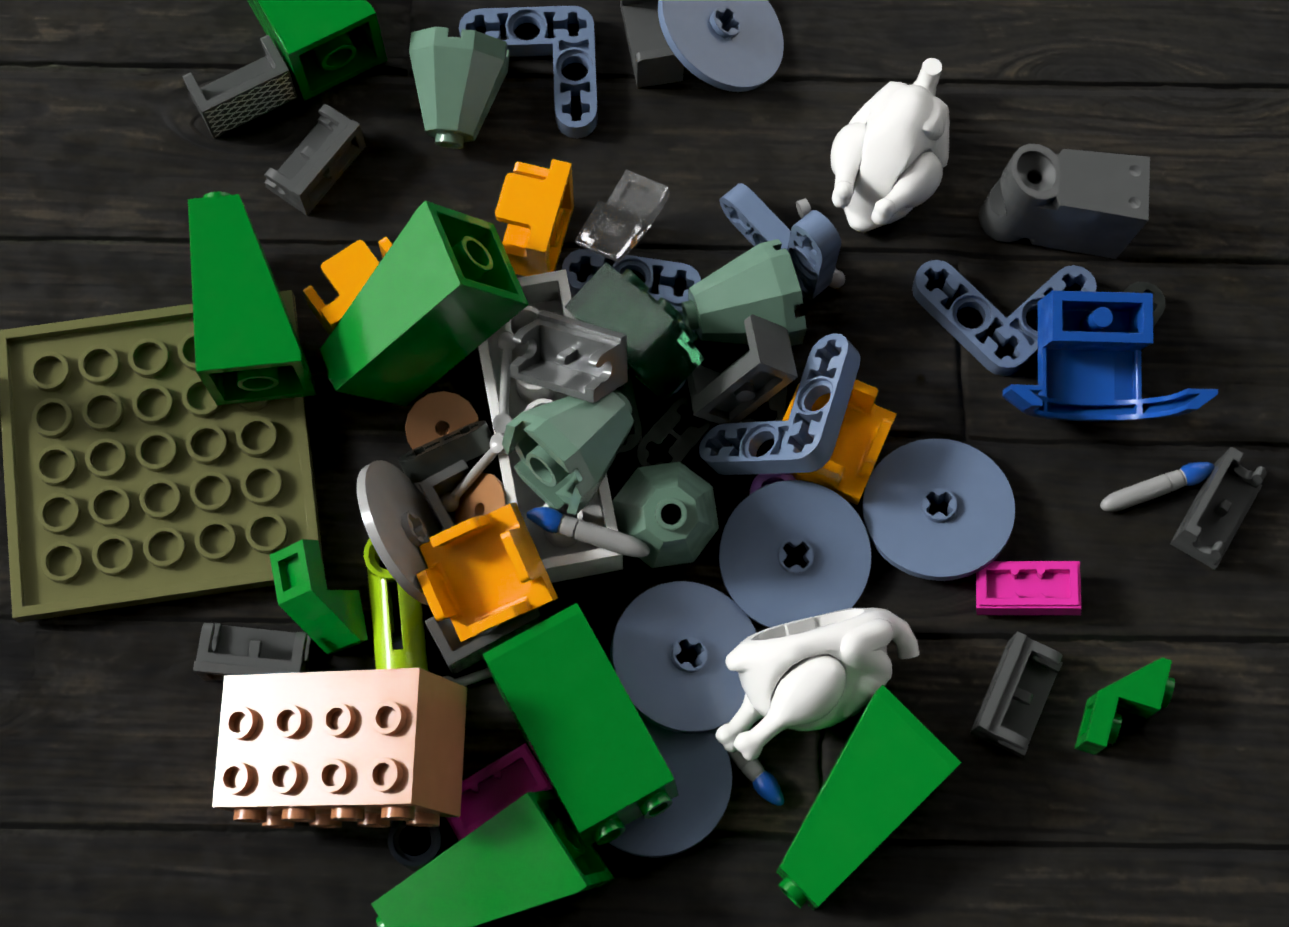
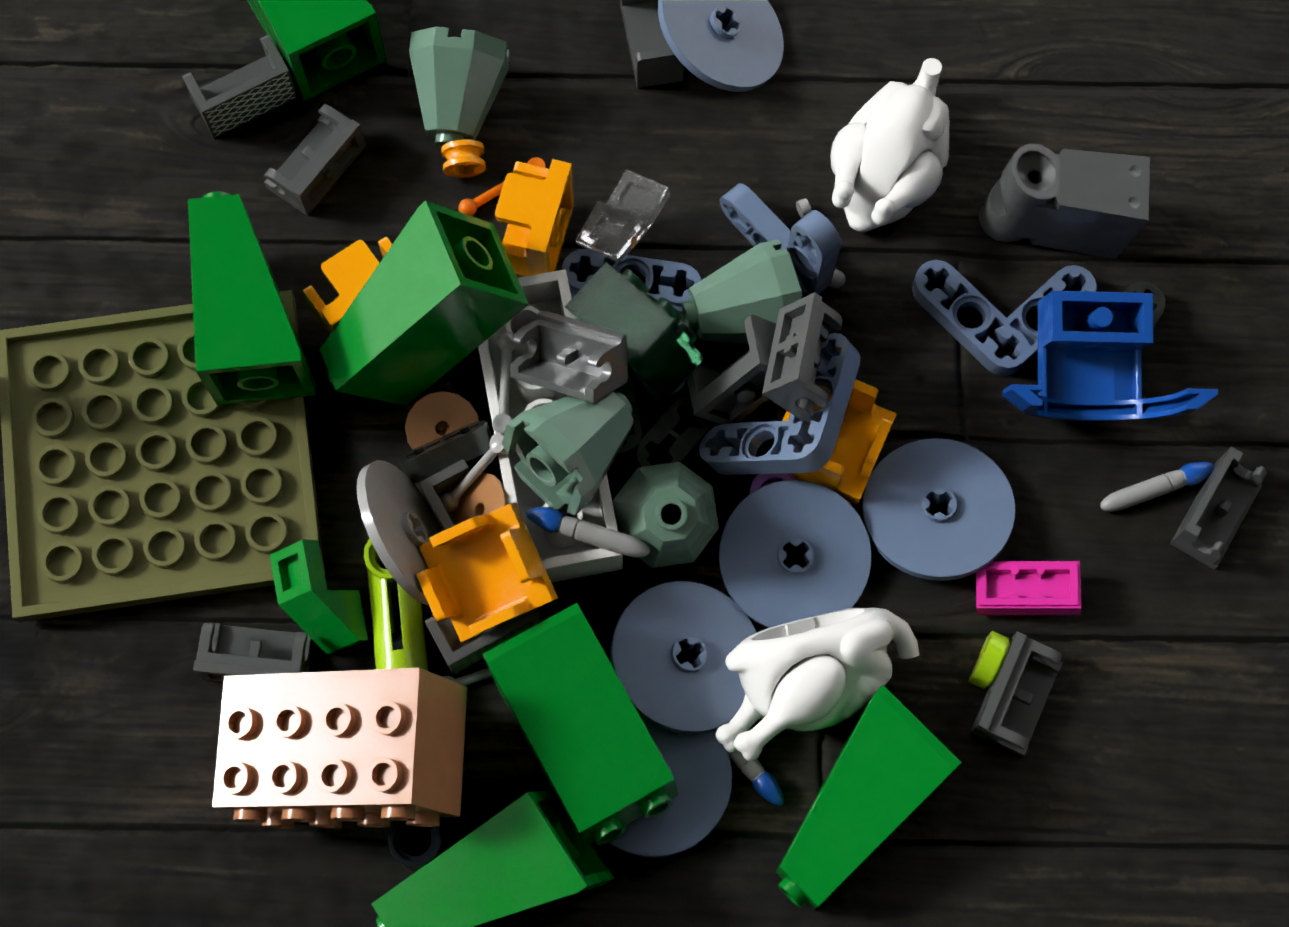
(463, 158): none -> light orange bush
(470, 206): none -> orange hinge
(496, 788): dark pink plate -> none
(562, 47): sand blue beam -> none
(797, 355): none -> dark grey hinge
(990, 660): none -> lime tile
(1137, 693): green slope -> none

